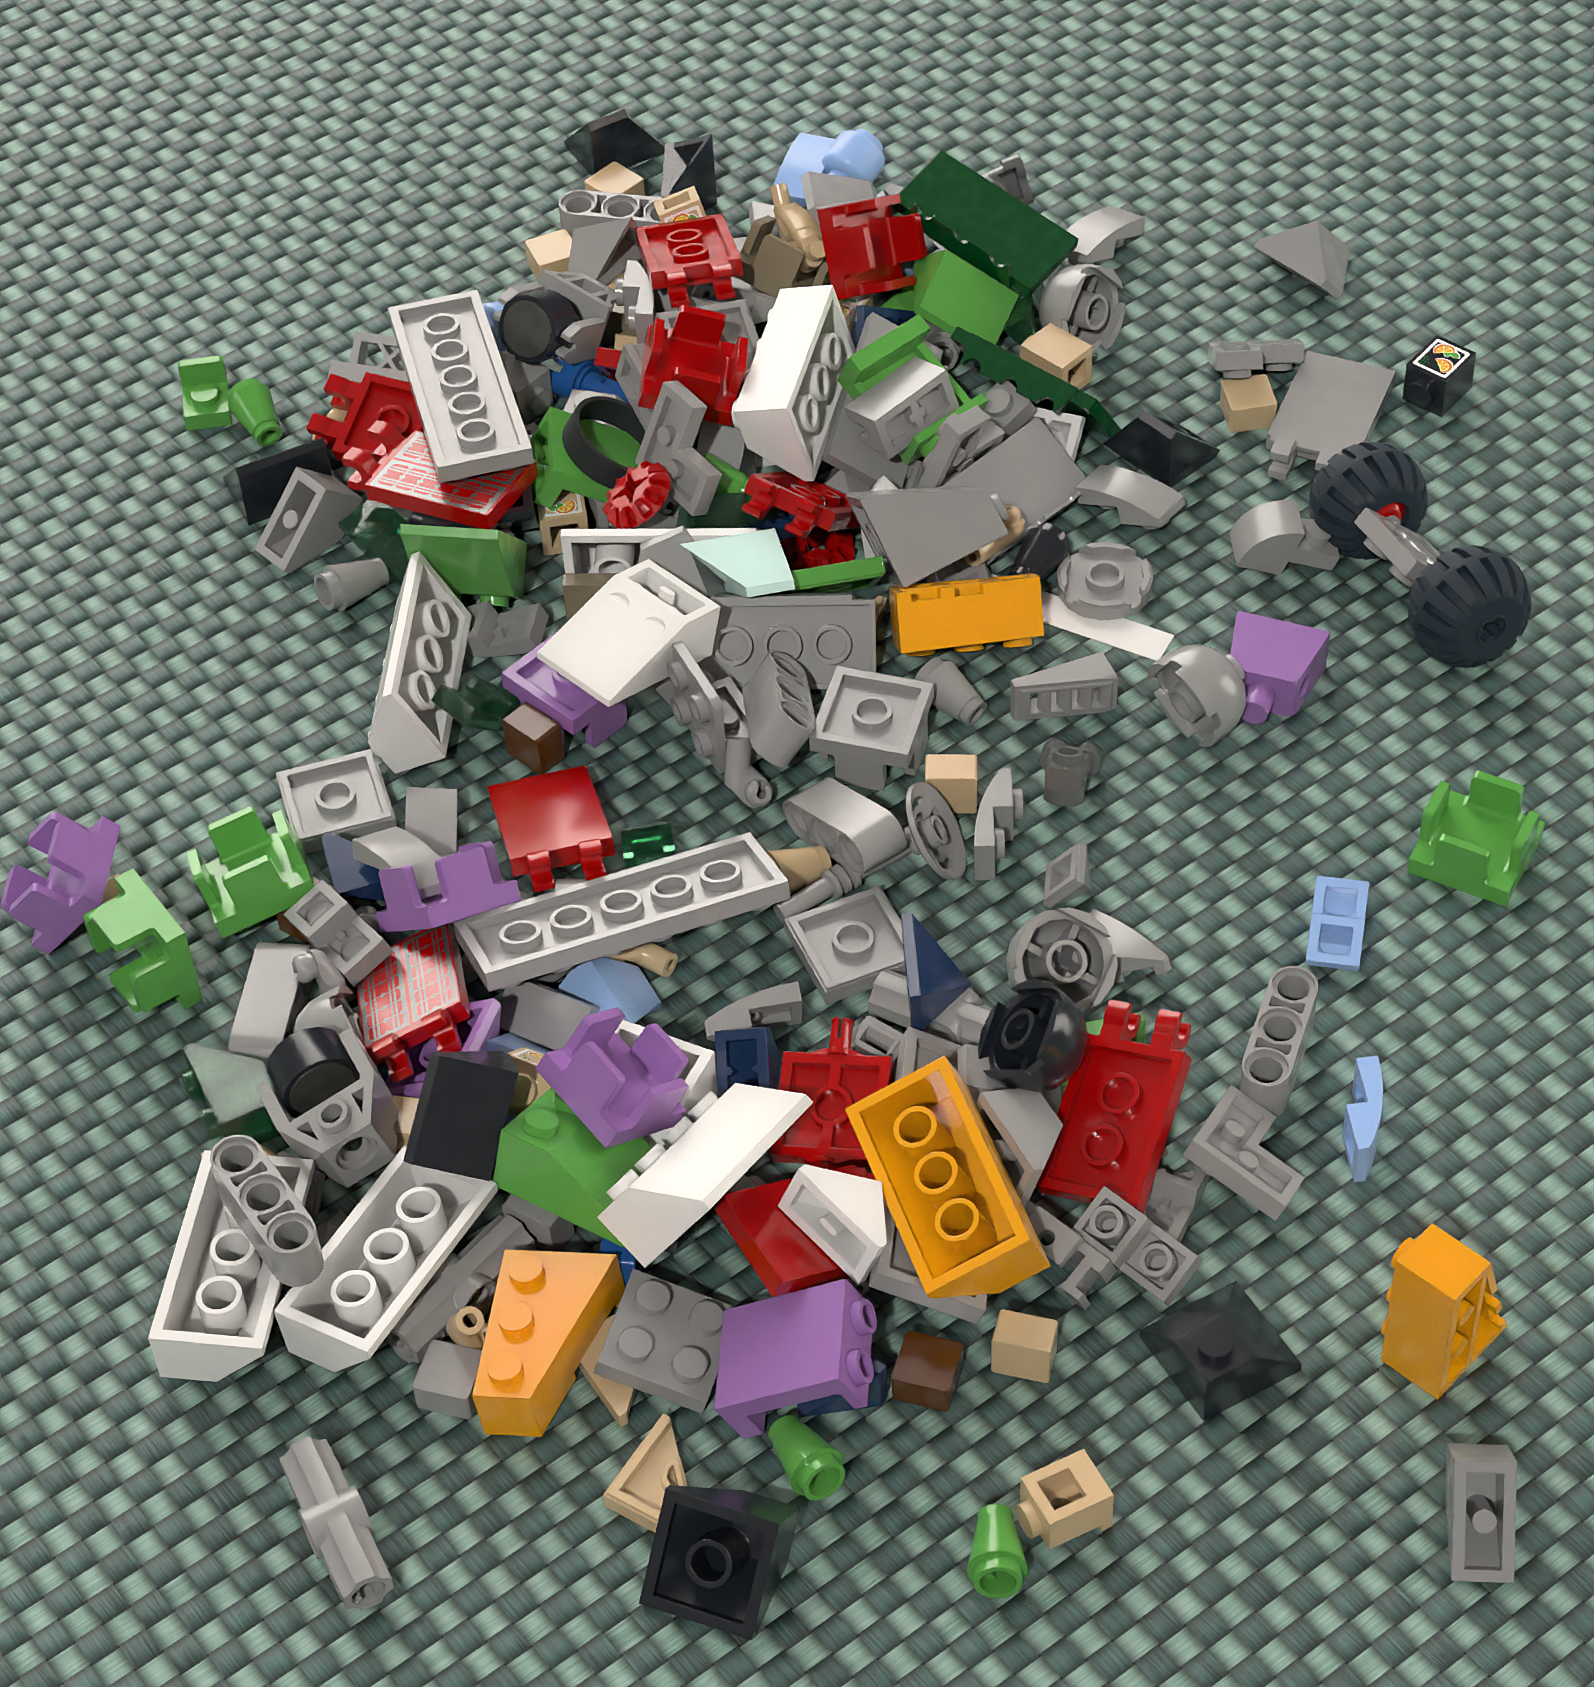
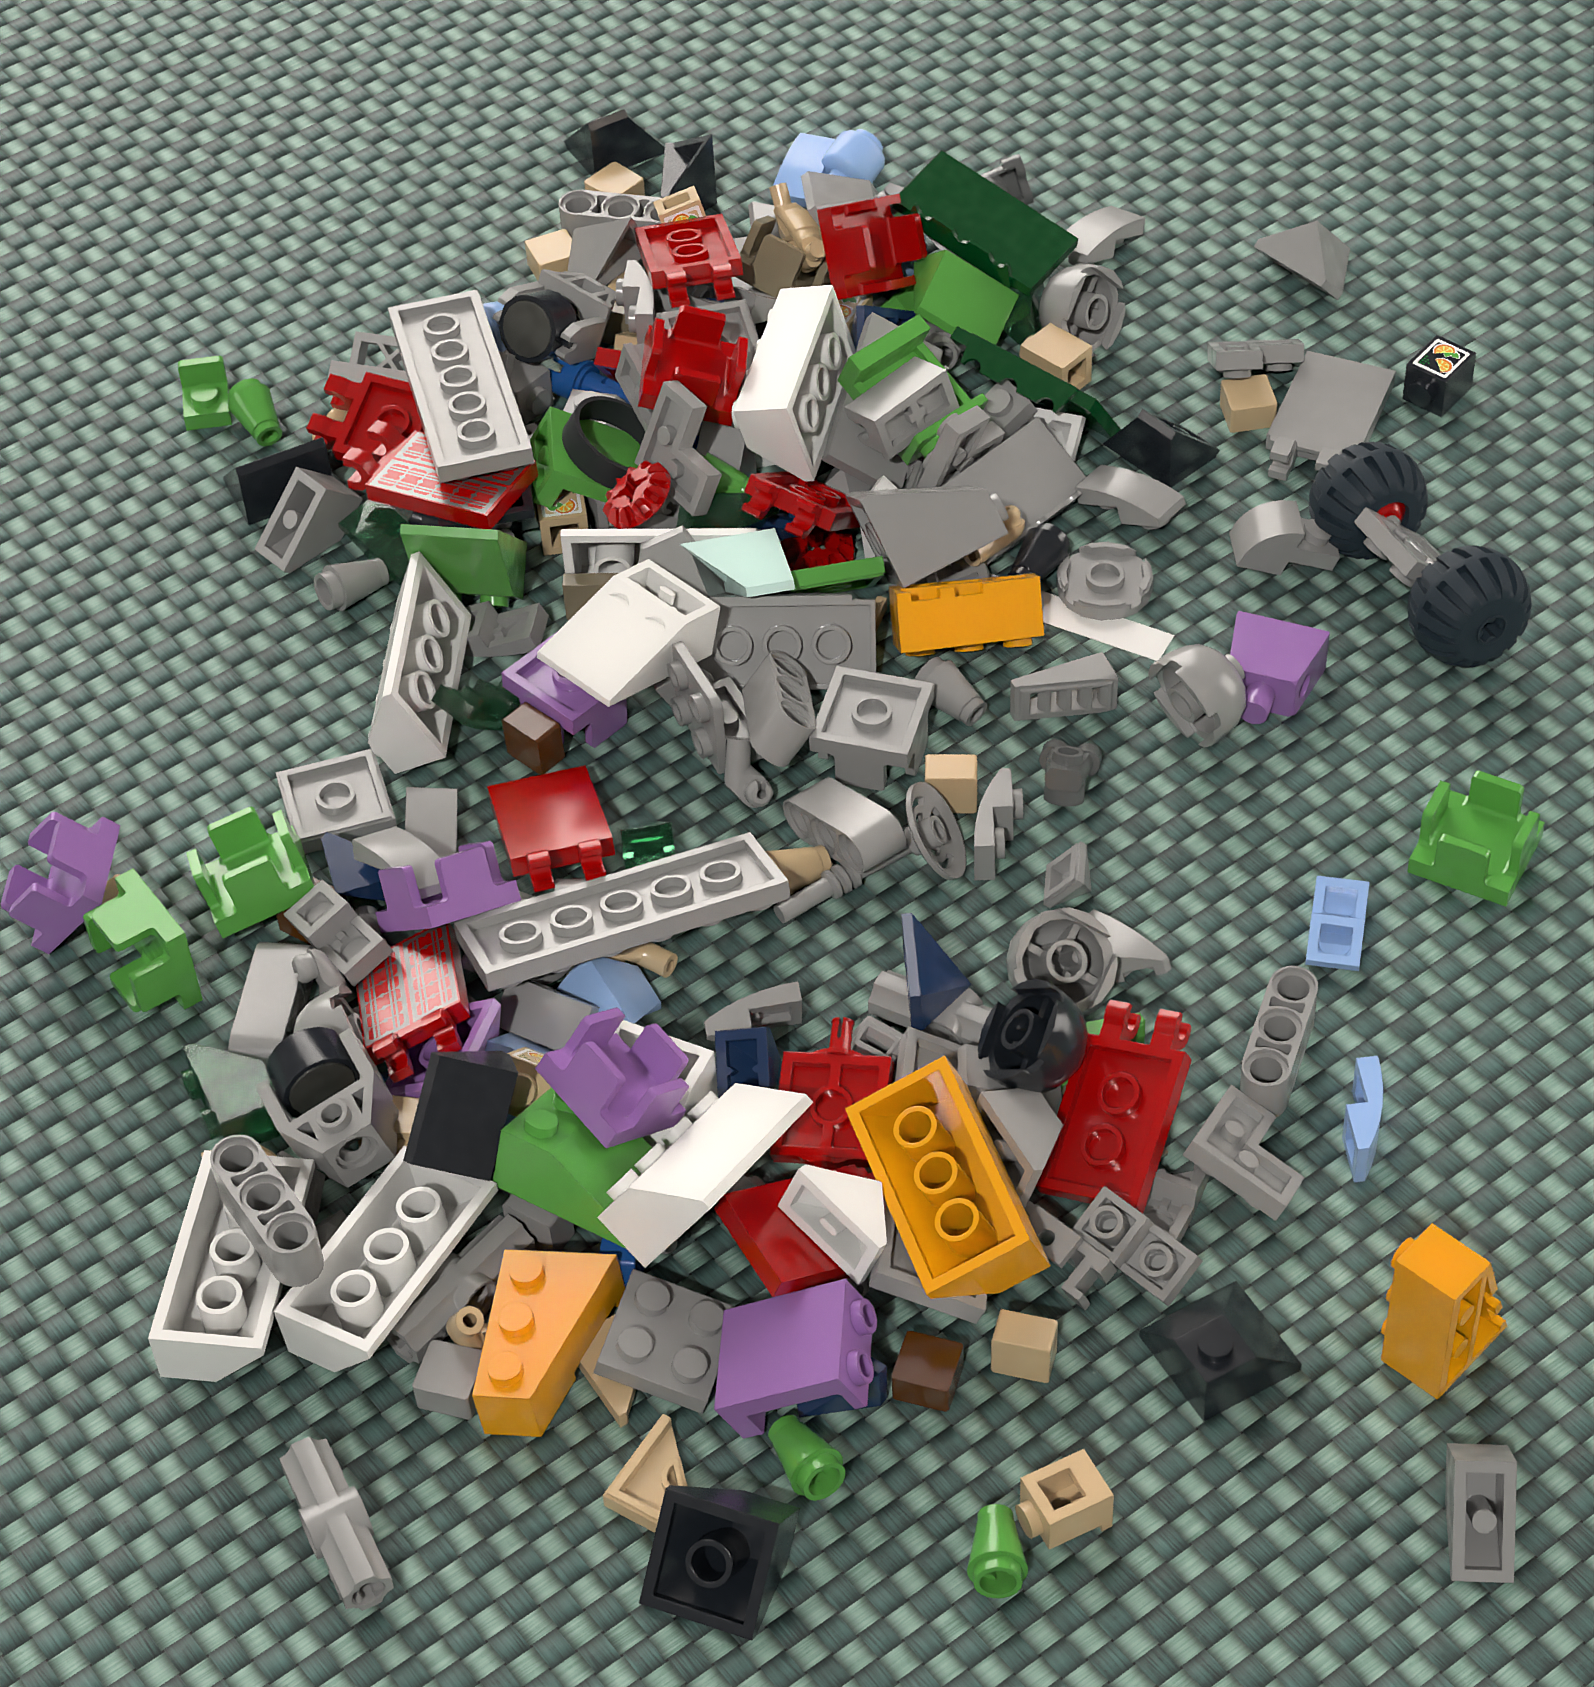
(848, 943): light grey tile -> none

